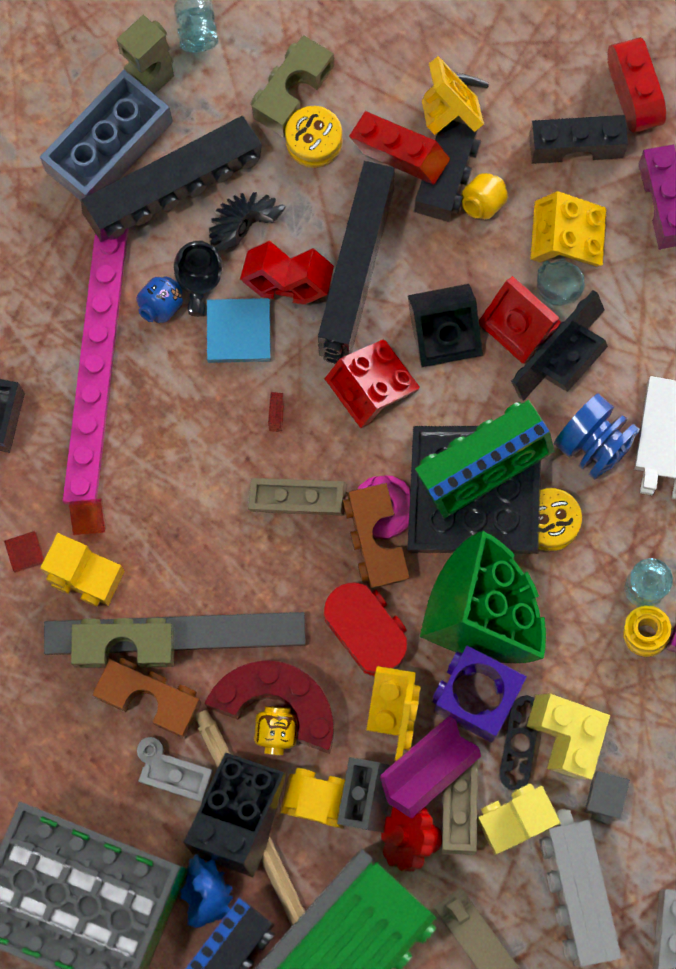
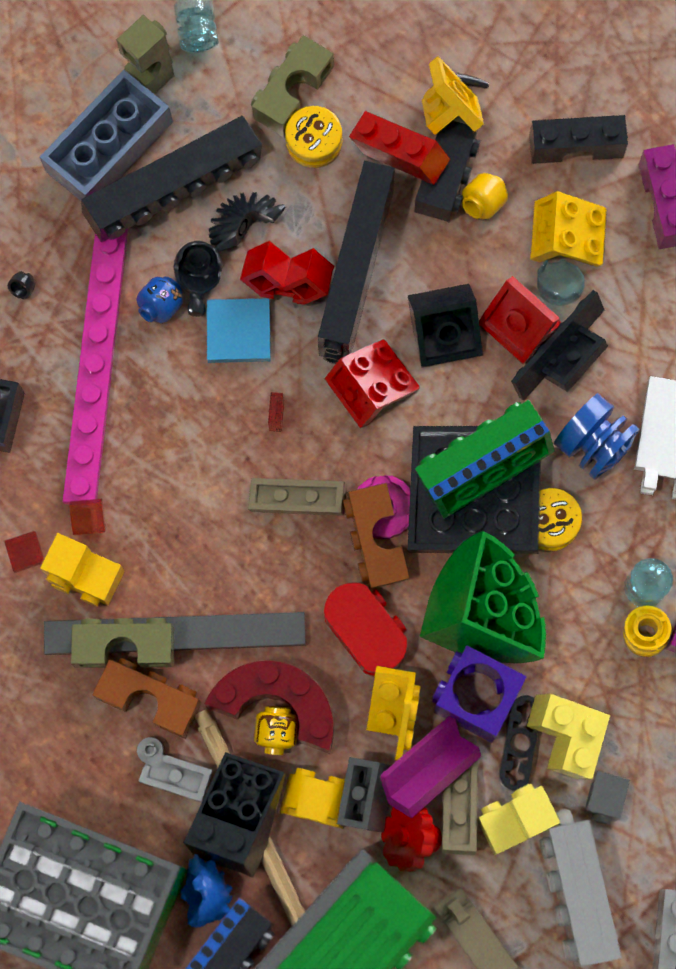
(17, 282): none -> black hinge
(636, 84): red brick -> none

